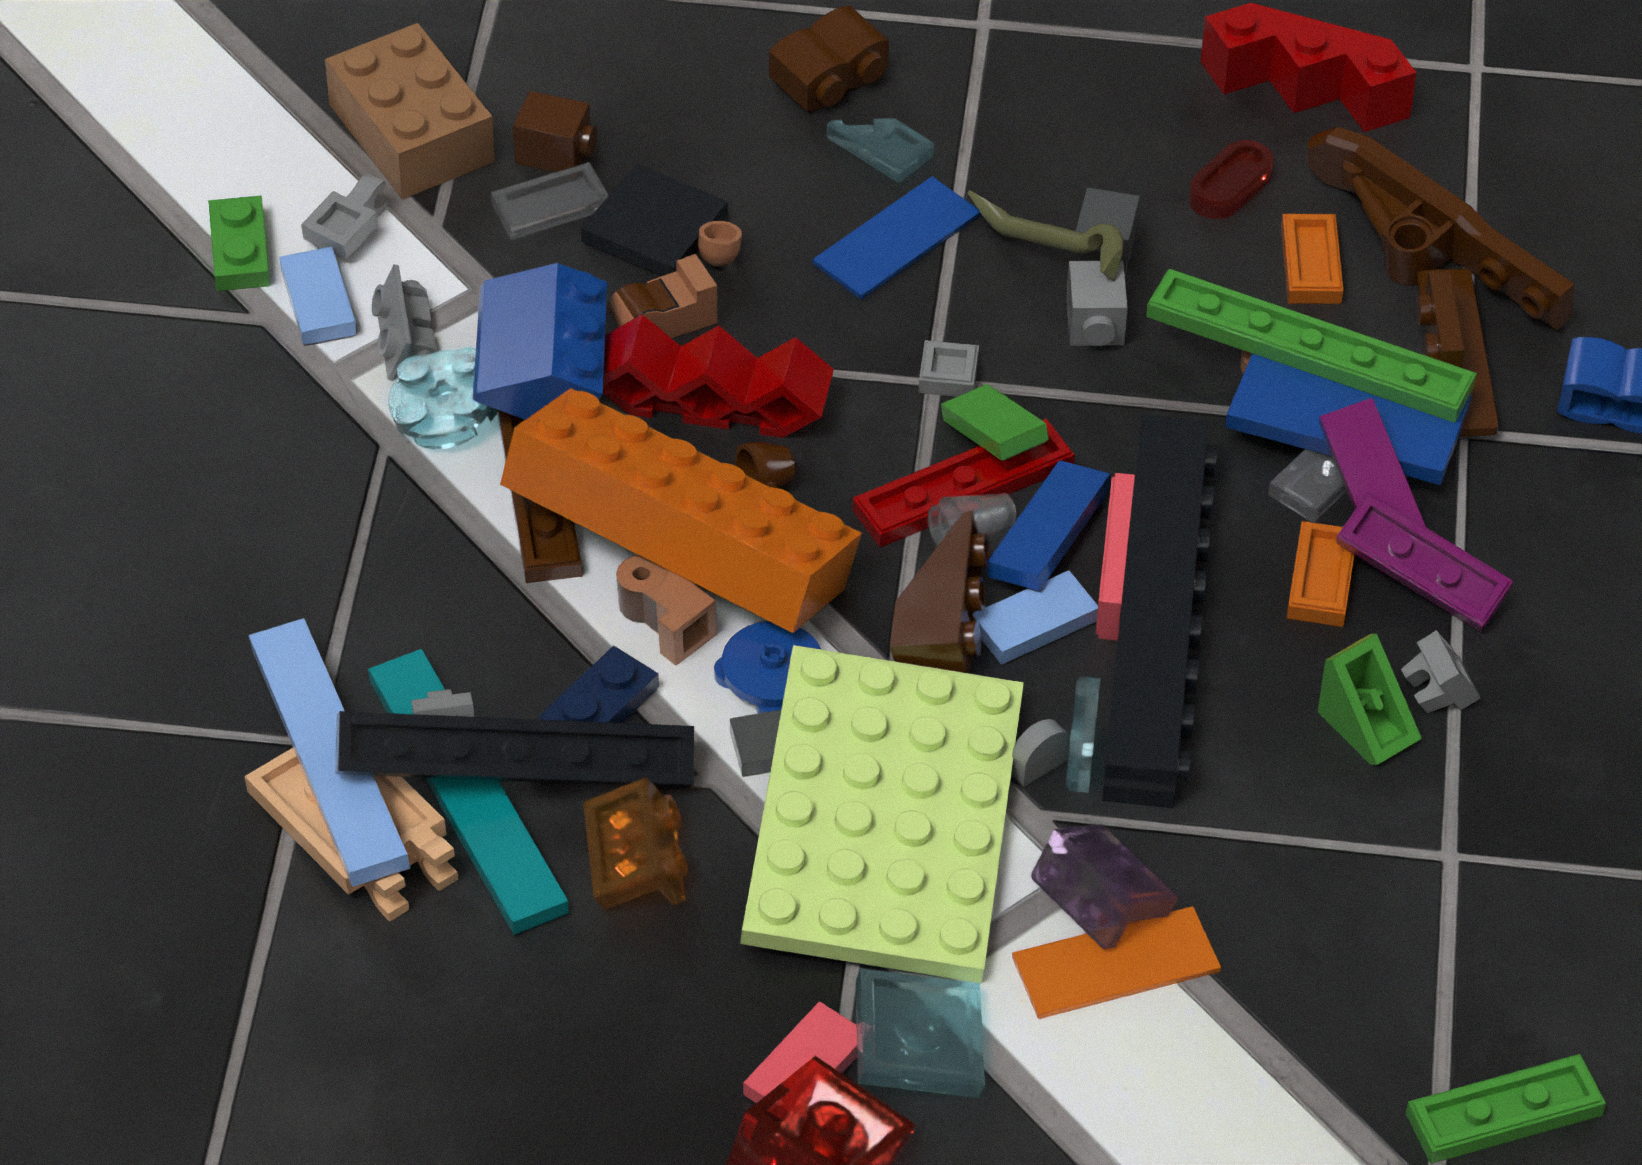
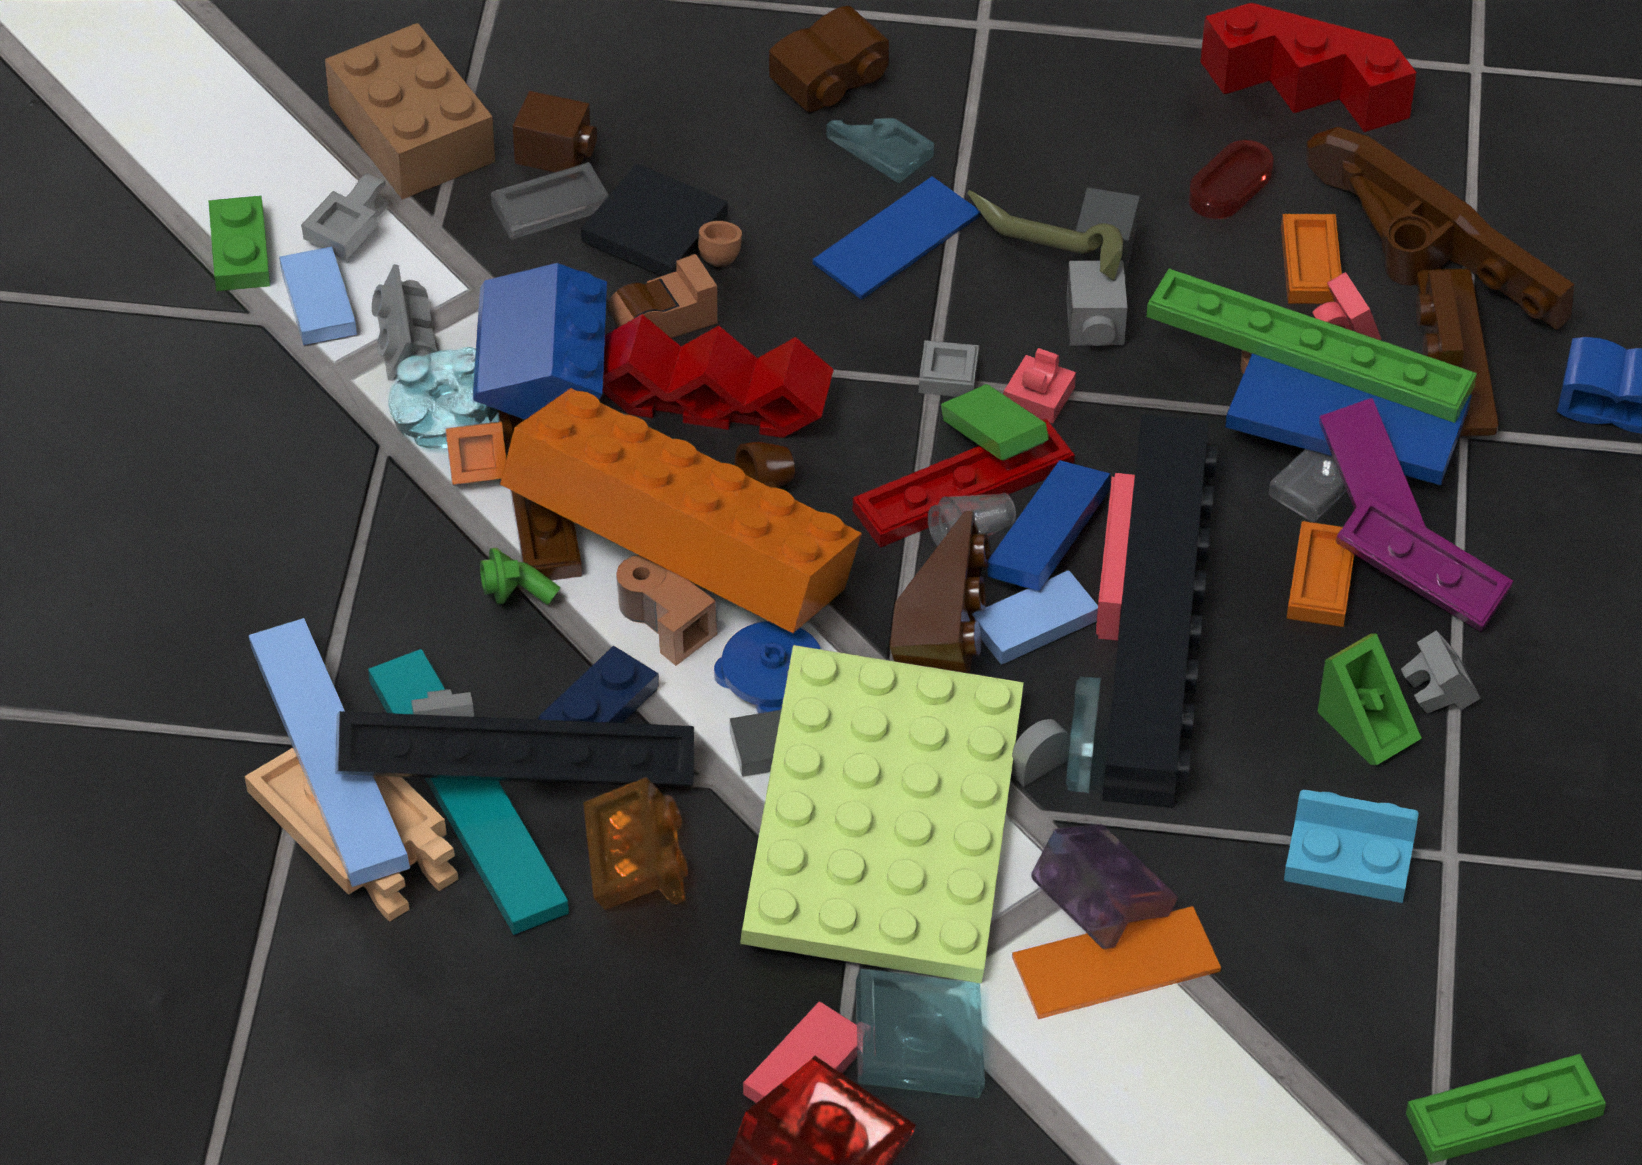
(476, 452): none -> orange plate
(502, 575): none -> bright green plate
(1041, 385): none -> coral tile
(1348, 308): none -> coral tile
(1351, 845): none -> medium azure bracket

